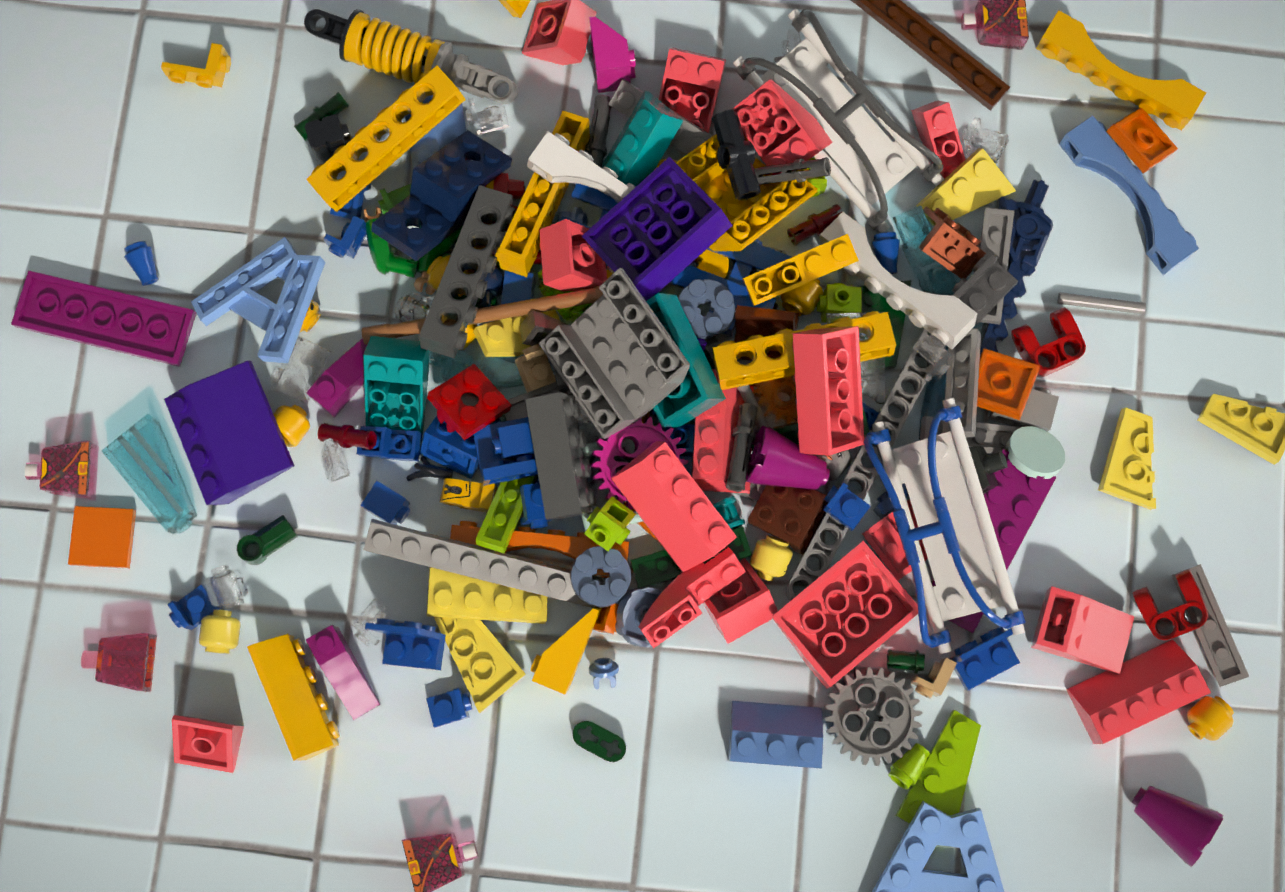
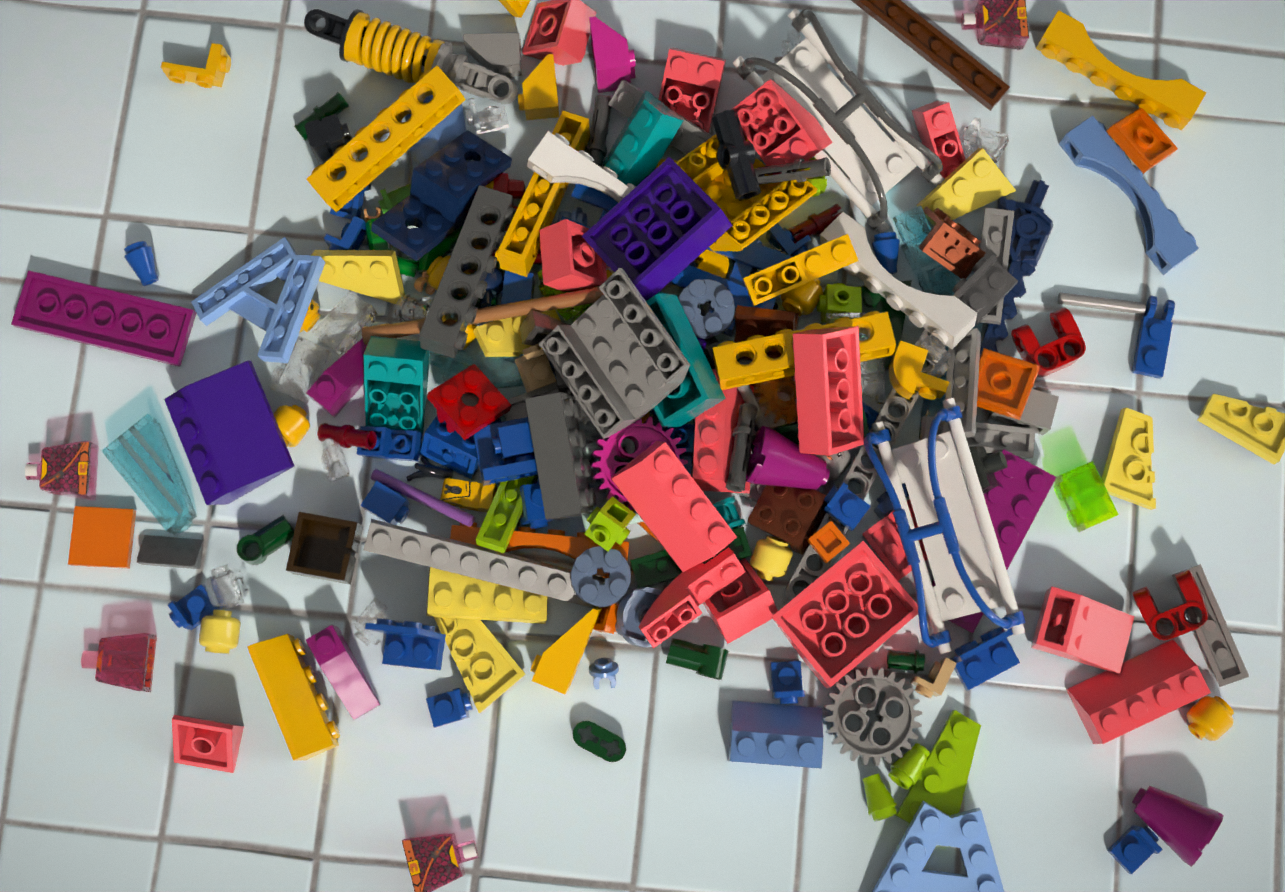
(171, 552): none -> flat silver slope
(324, 548): none -> dark brown piece
(345, 323): none -> clear bracket
(364, 272): none -> light yellow wing
(423, 498): none -> medium lavender bar
(496, 52): none -> light grey slope
(540, 92): none -> yellow slope
(704, 659): none -> dark green piece
(783, 239): none -> blue bracket
(786, 681): none -> blue bracket
(828, 541): none -> orange plate
(878, 798): none -> lime cone
(907, 376): none -> yellow brick
(1035, 452): light aqua tile -> none
(1084, 497): none -> clear neon green brick
(1135, 847): none -> blue bracket
(1153, 340): none -> blue hinge

